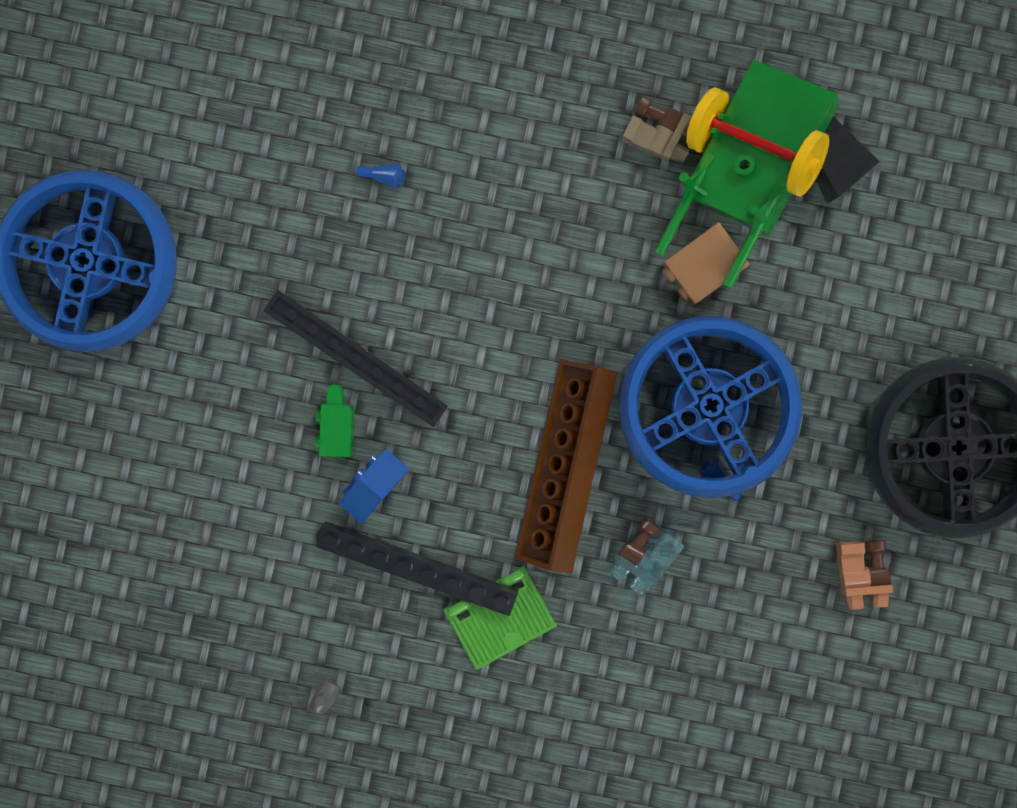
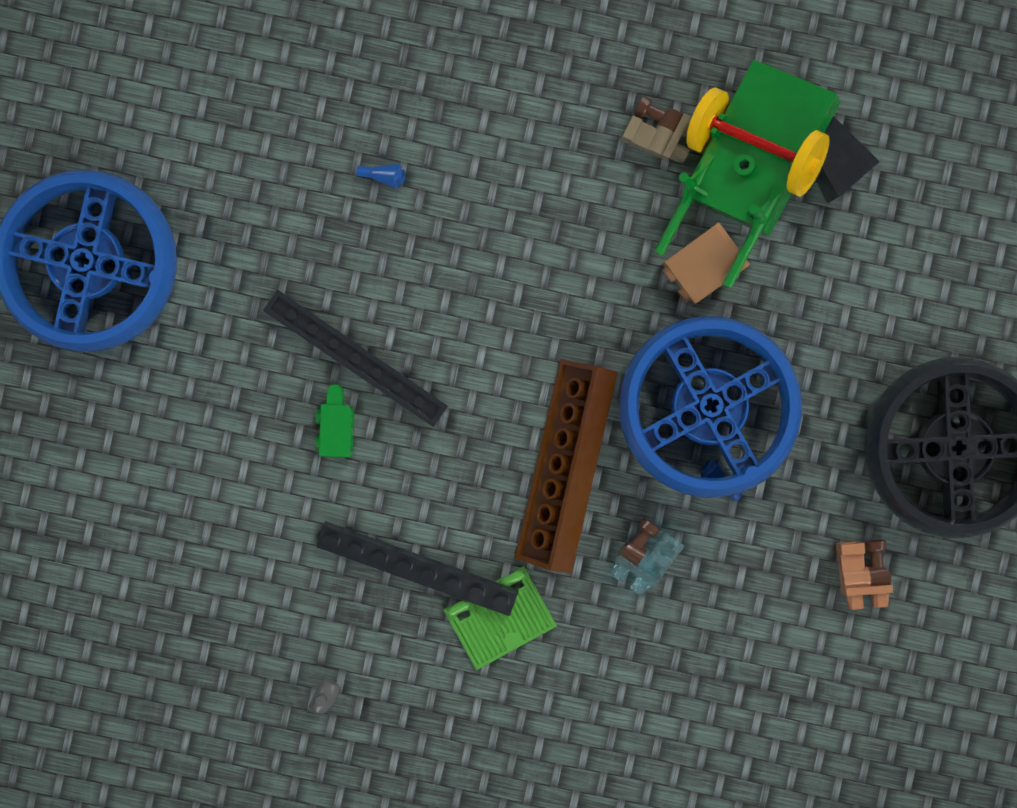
(372, 485): blue brick -> none

